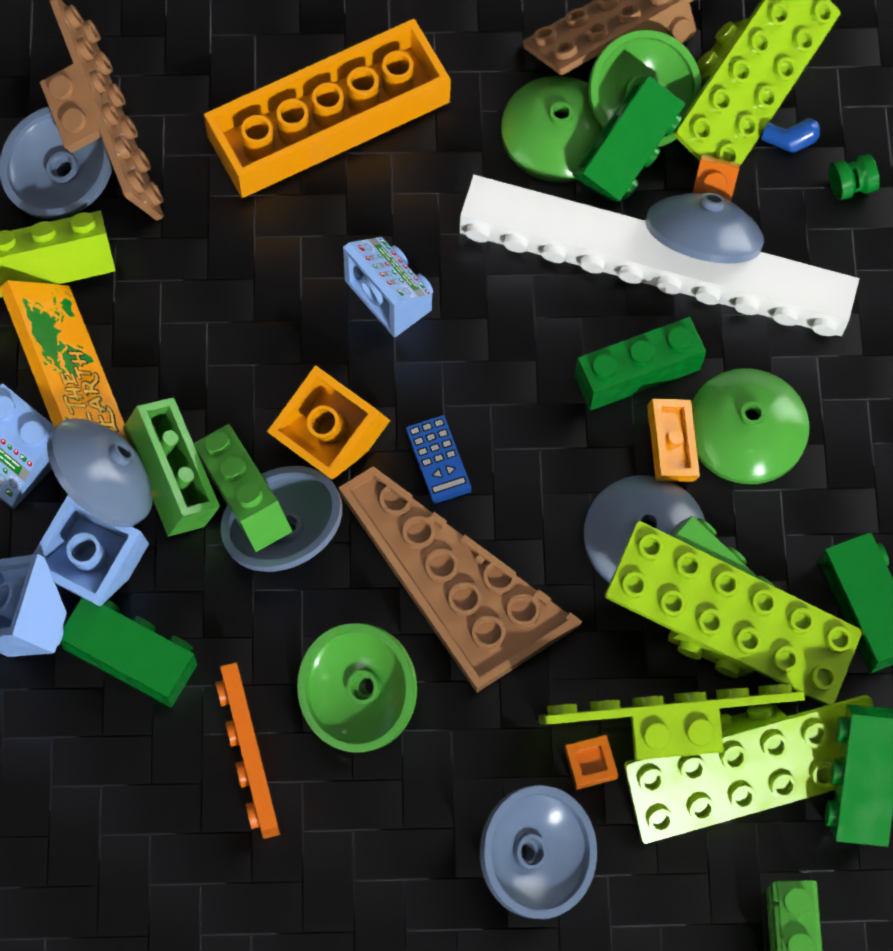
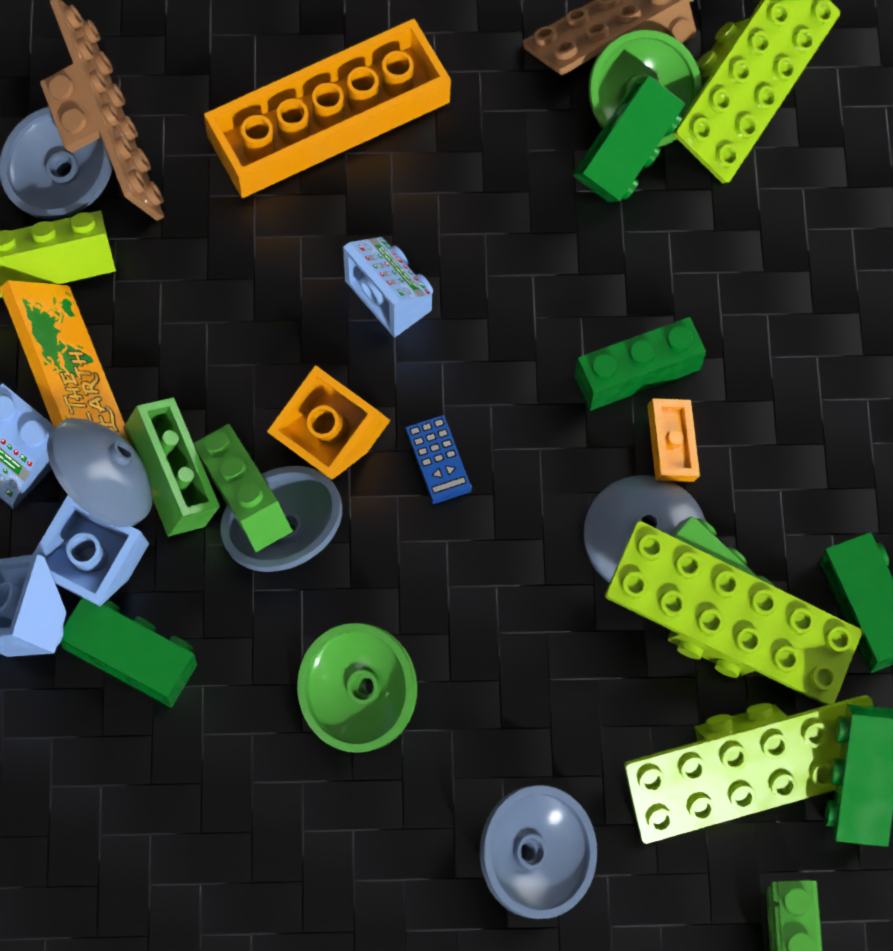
(249, 770): orange plate -> none
(465, 593): medium nougat wing -> none
(541, 141): bright green dish -> none
(591, 762): orange plate -> none
(625, 248): white brick -> none
(674, 728): lime bracket -> none
(705, 228): sand blue dish -> none
(716, 177): orange plate -> none
(747, 448): bright green dish -> none
(793, 138): blue arm -> none
(853, 177): green wheel -> none

